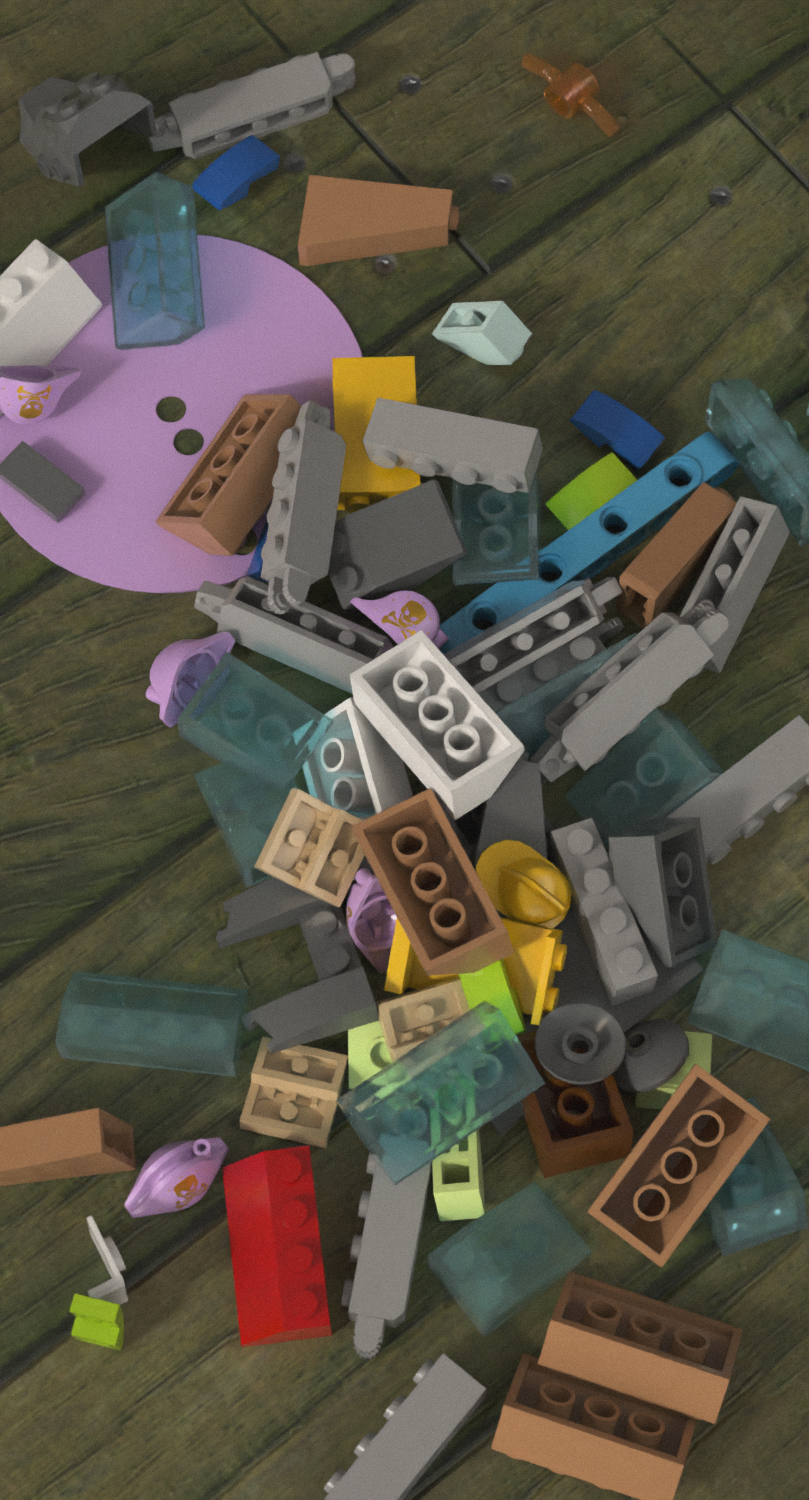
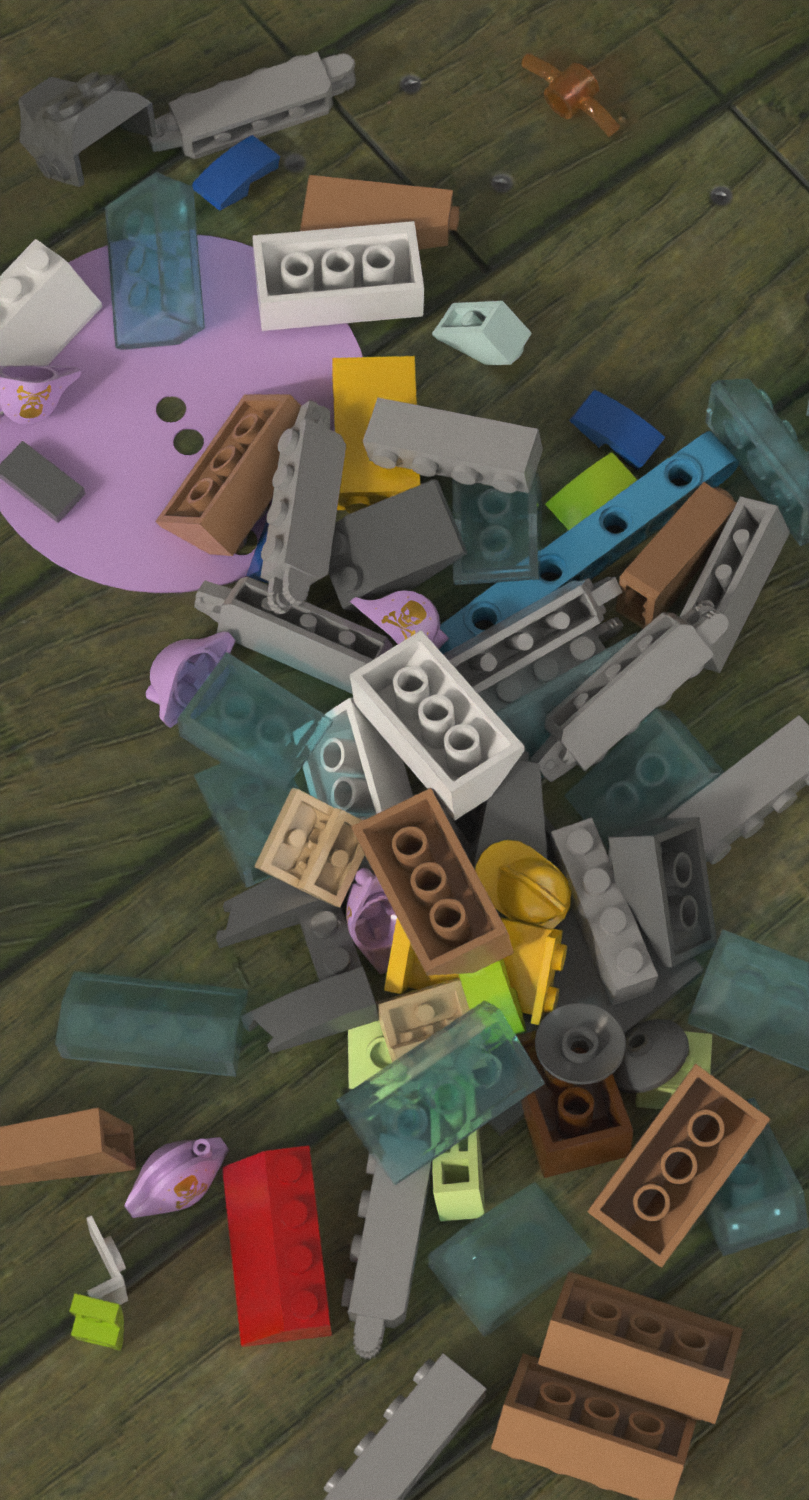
(294, 1093): tan slope -> none
(338, 276): none -> white slope

